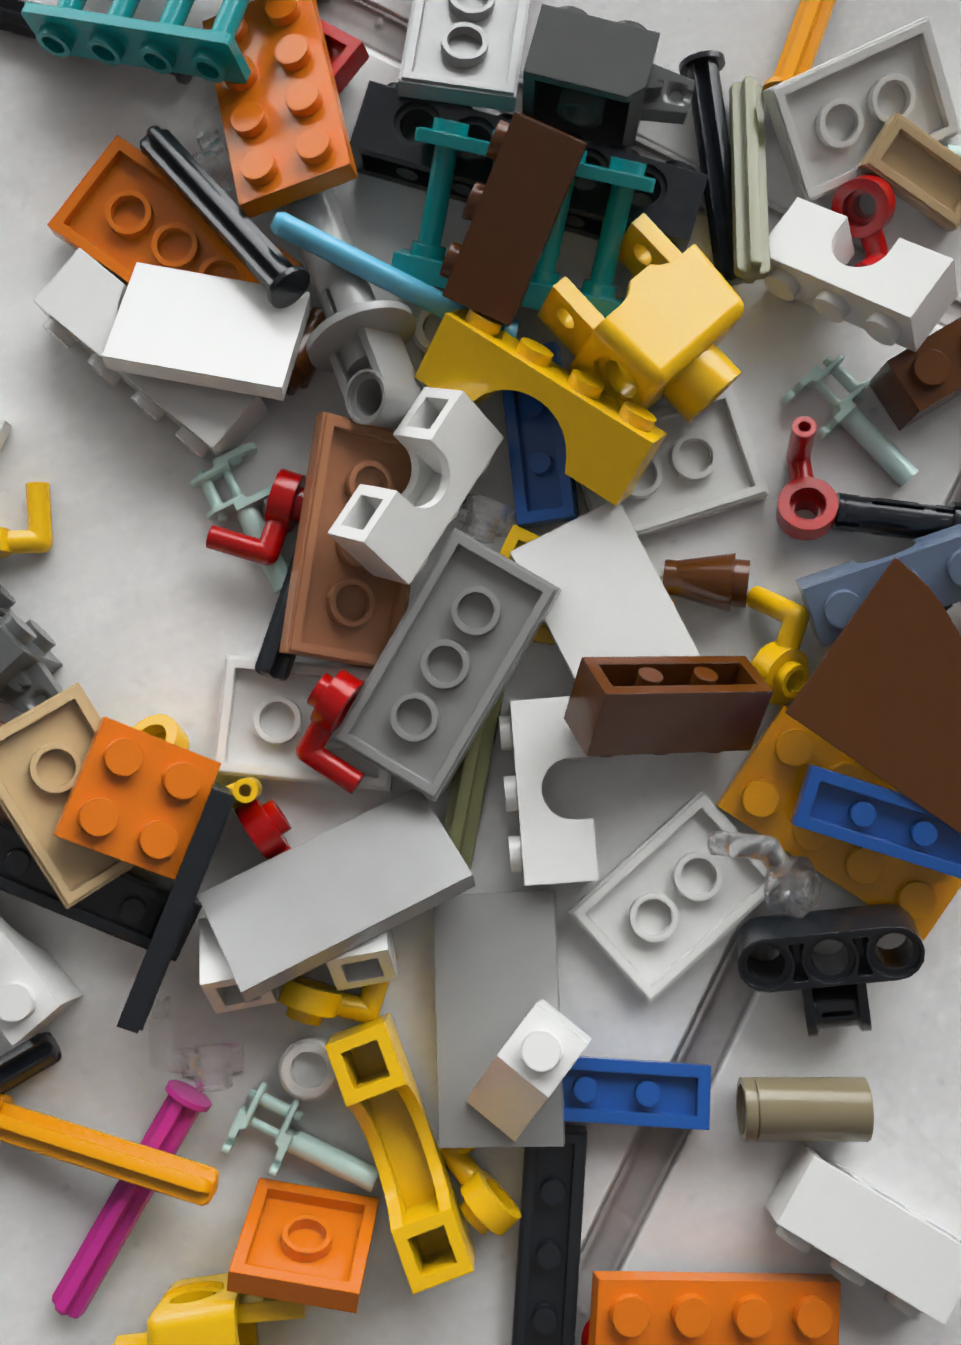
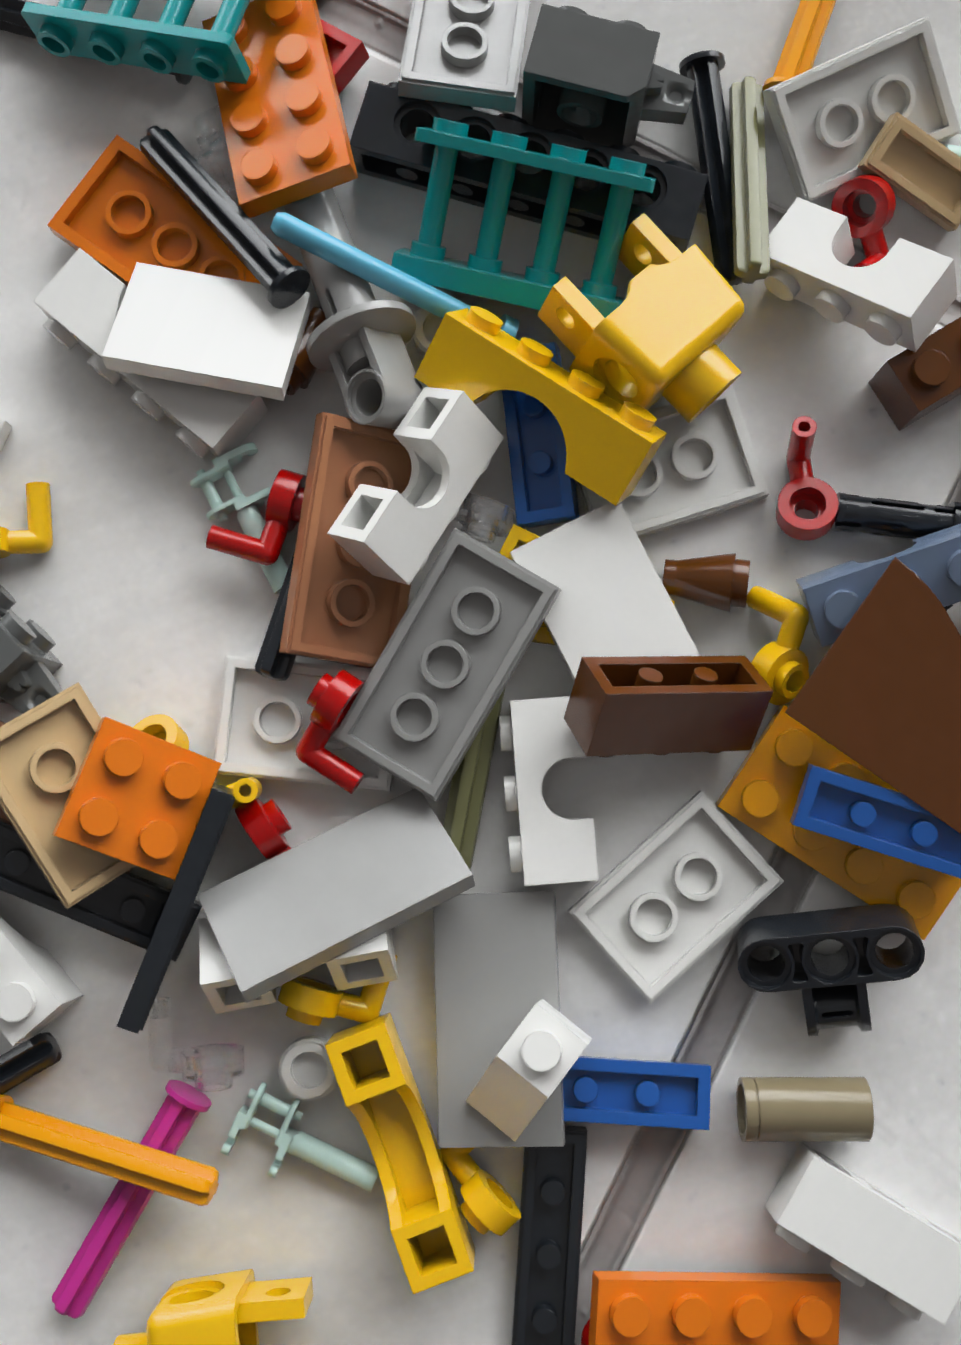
(304, 1245): orange plate -> none
(511, 216): reddish brown brick -> none
(790, 880): clear plate -> none
(853, 419): light aqua piece -> none

